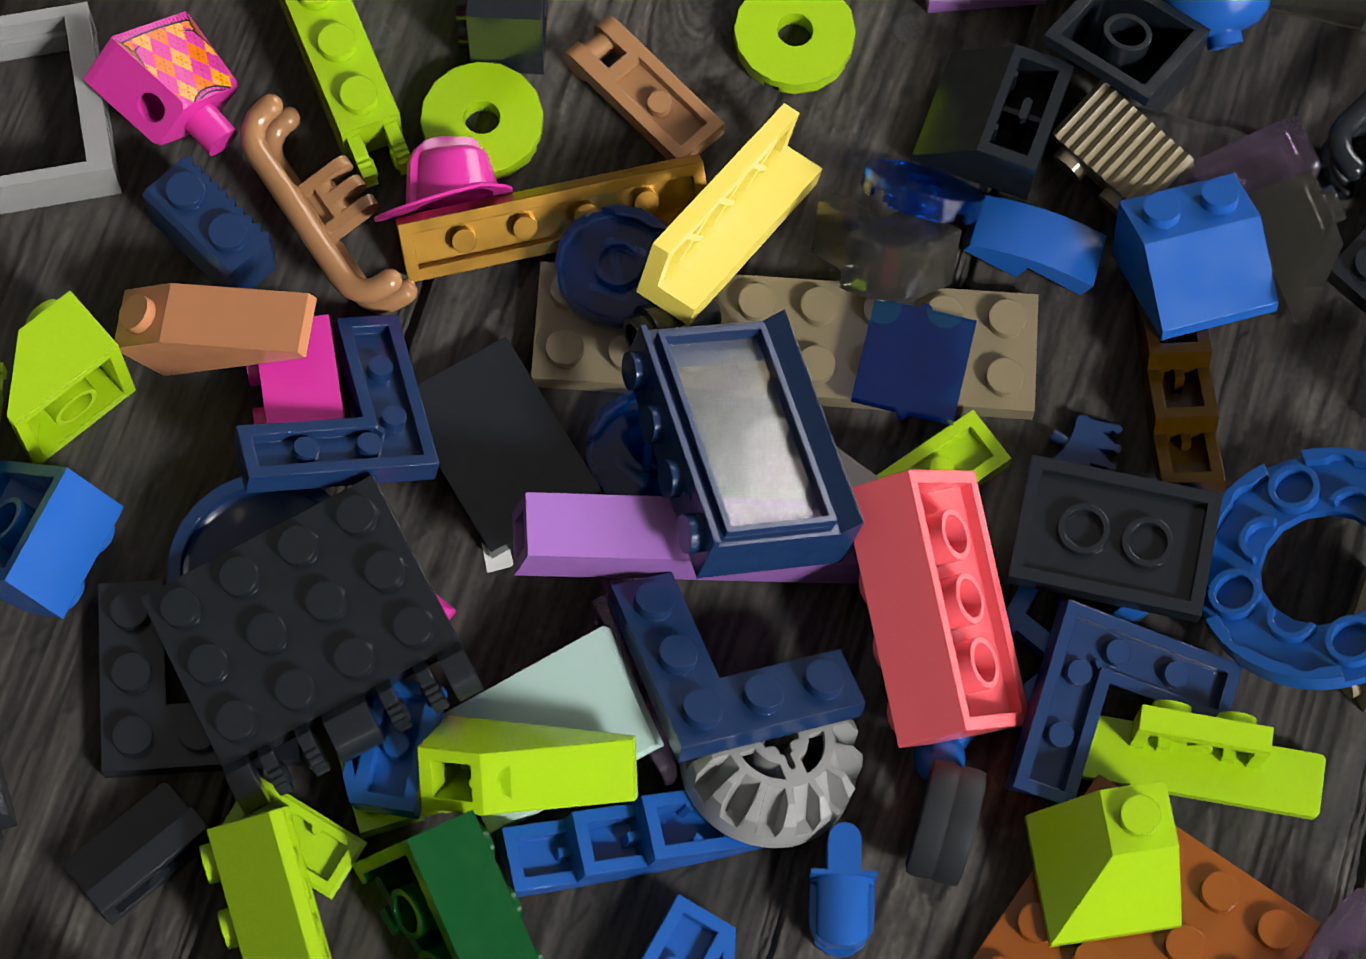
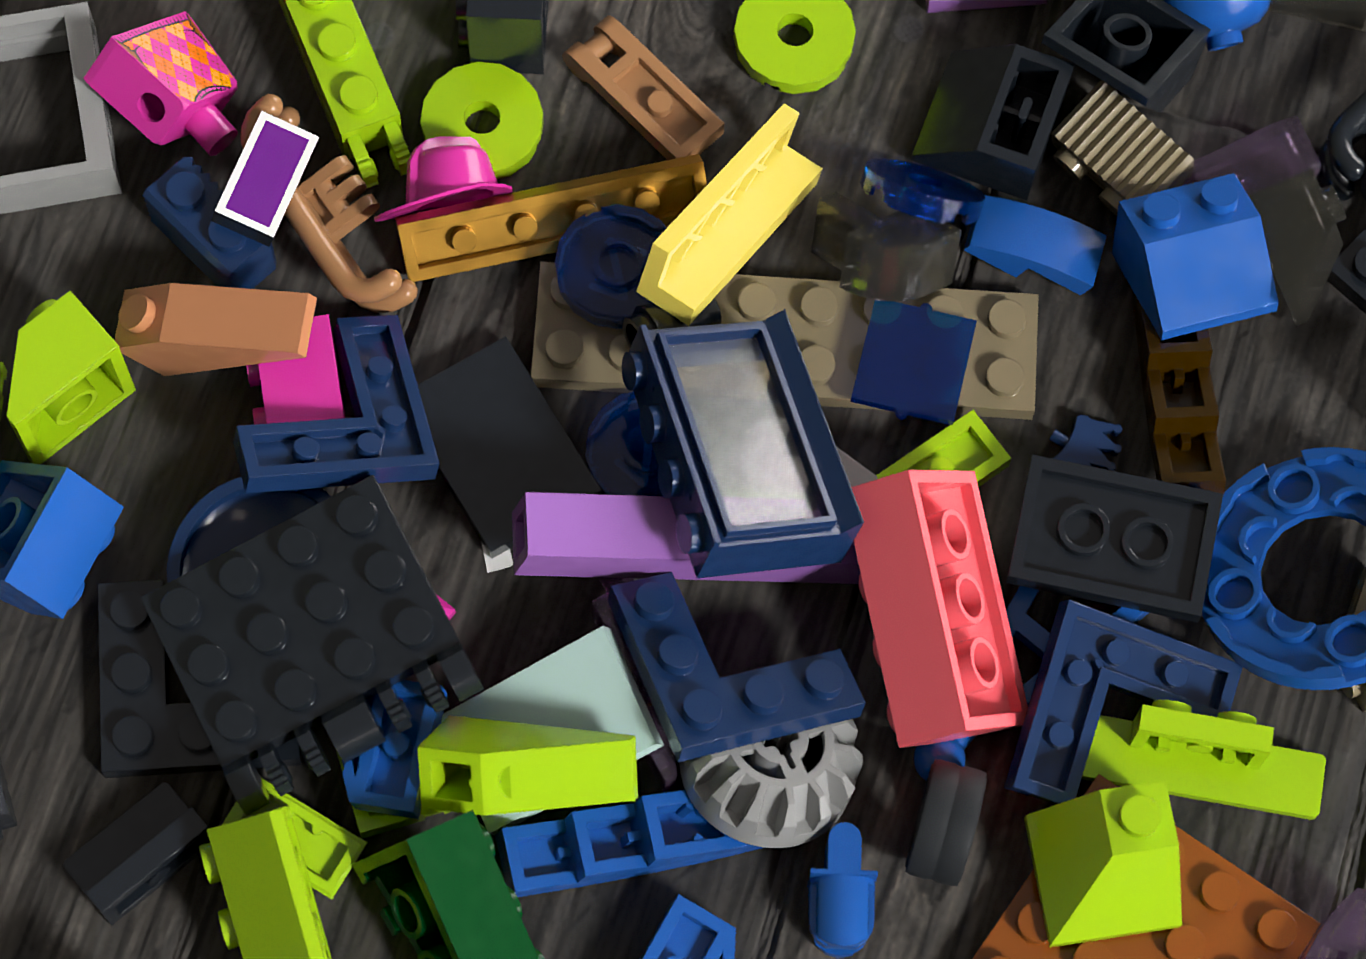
(265, 179): none -> tile

